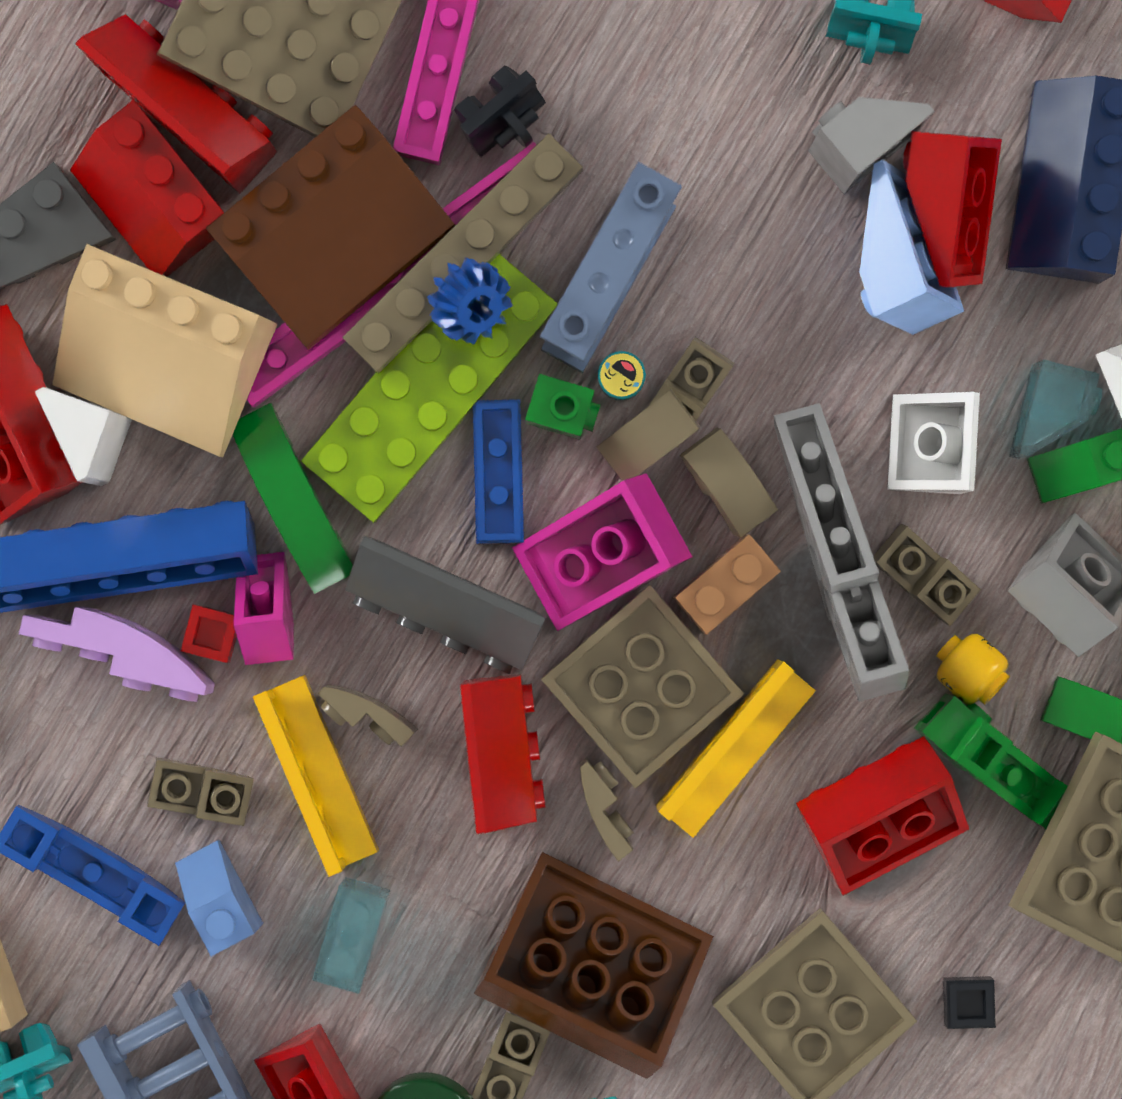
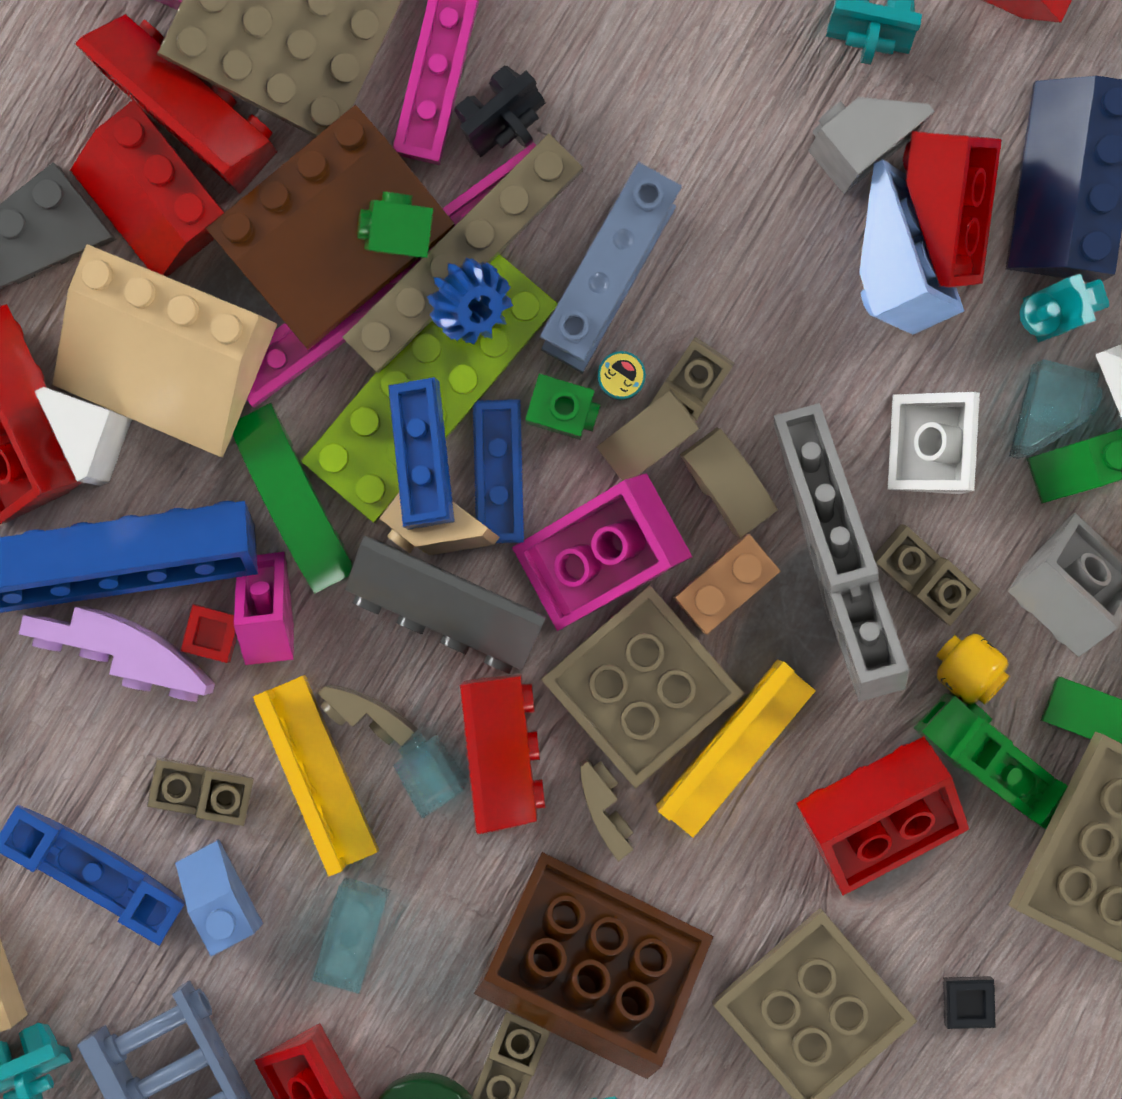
(396, 226): none -> green brick
(421, 453): none -> blue tile
(429, 773): none -> clear light blue slope
(438, 539): none -> tan slope
(1062, 307): none -> teal hips

